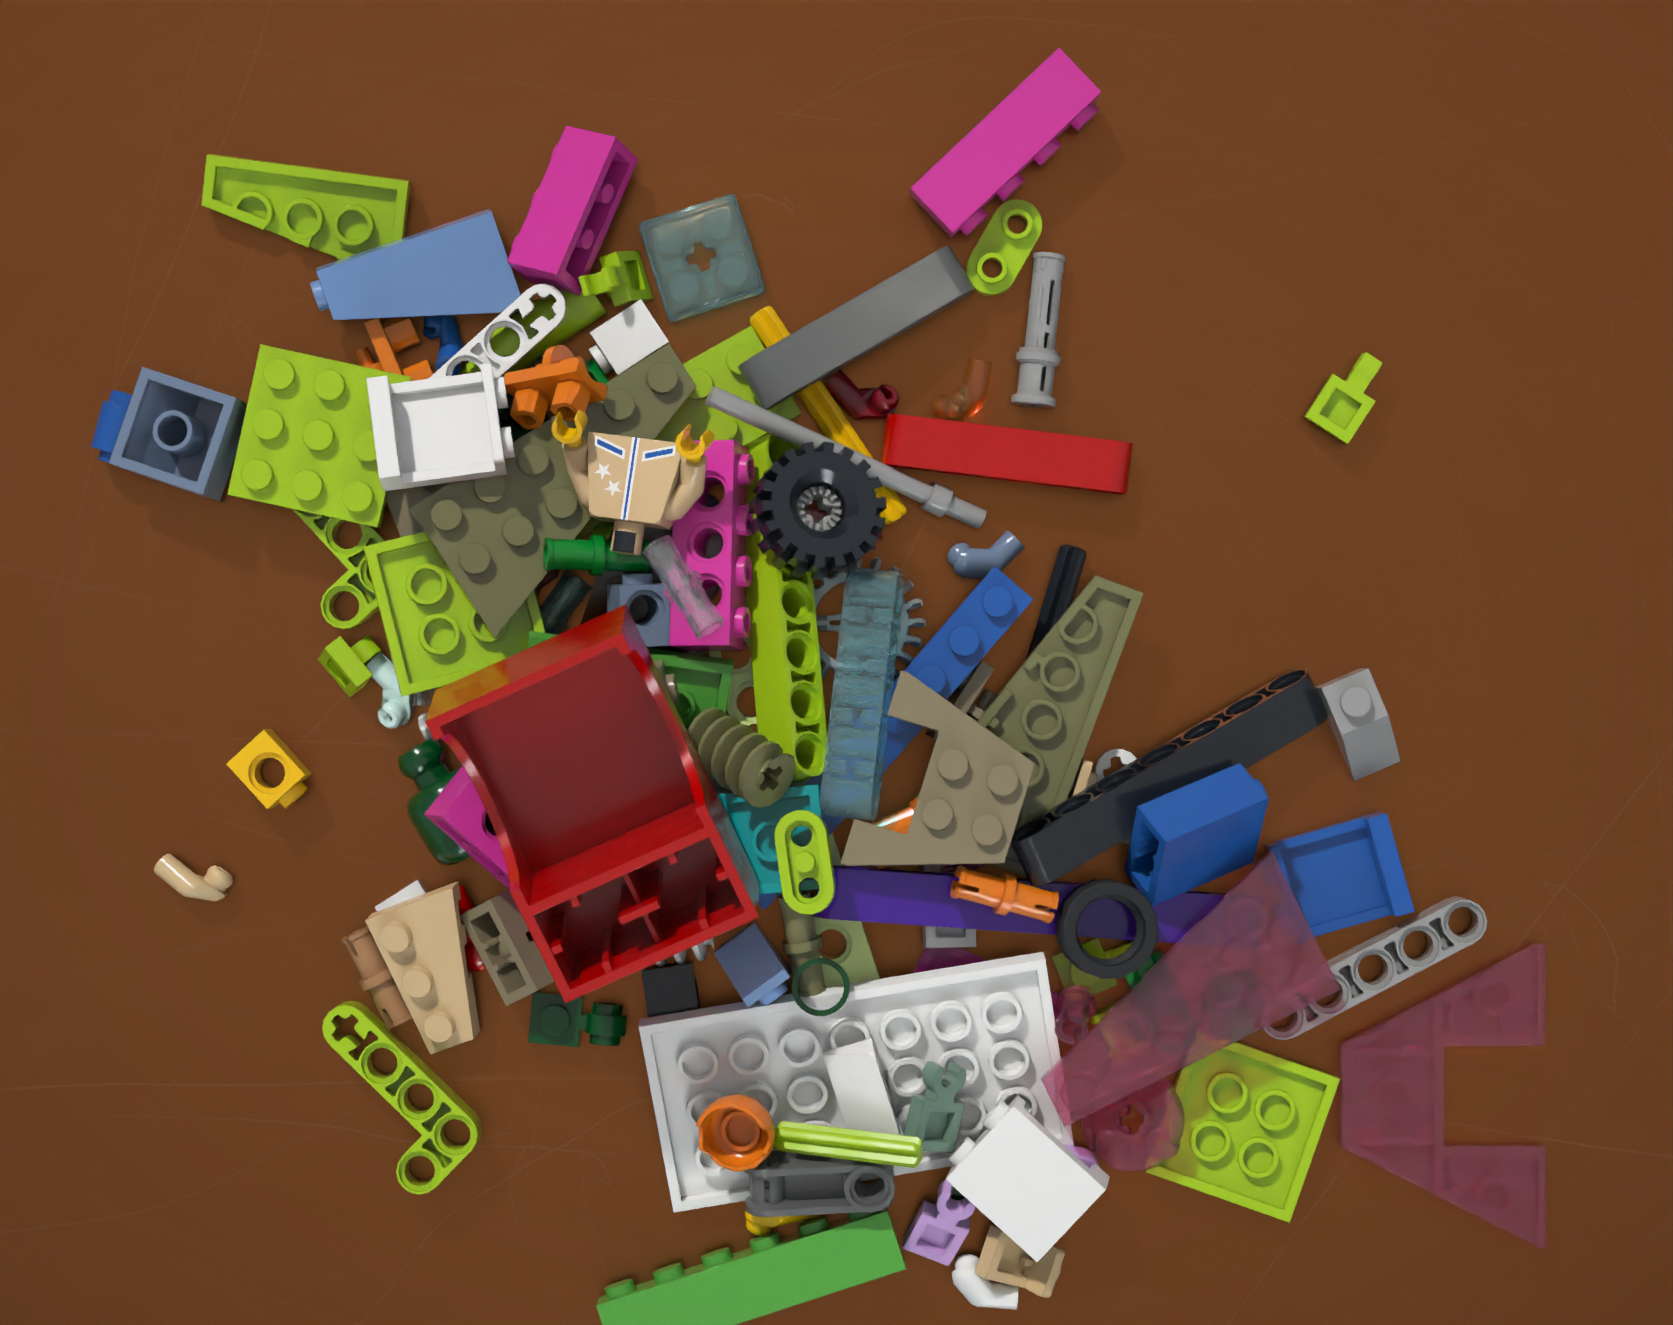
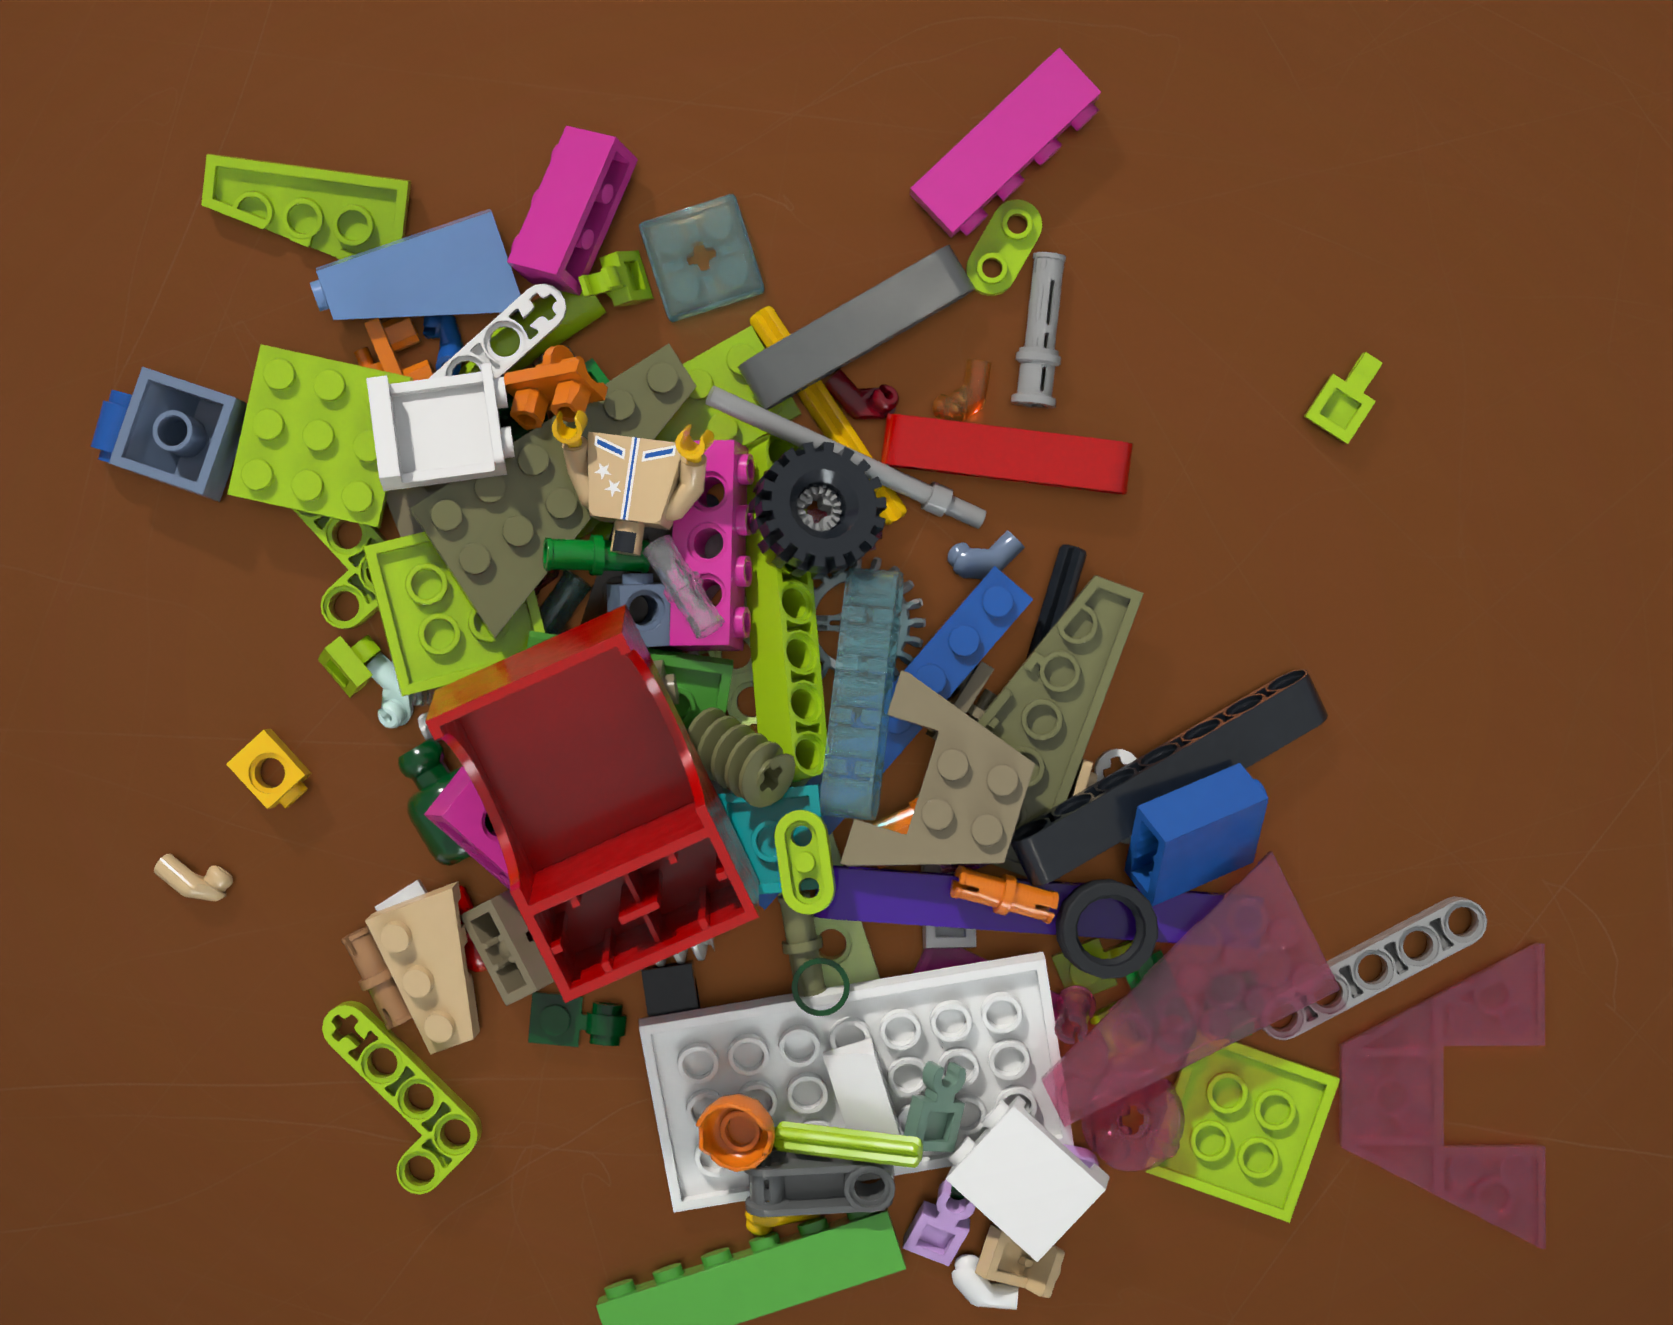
(627, 339): white brick -> none
(754, 965): light blue slope -> none
(1344, 873): blue panel -> none
(1359, 723): light grey slope -> none

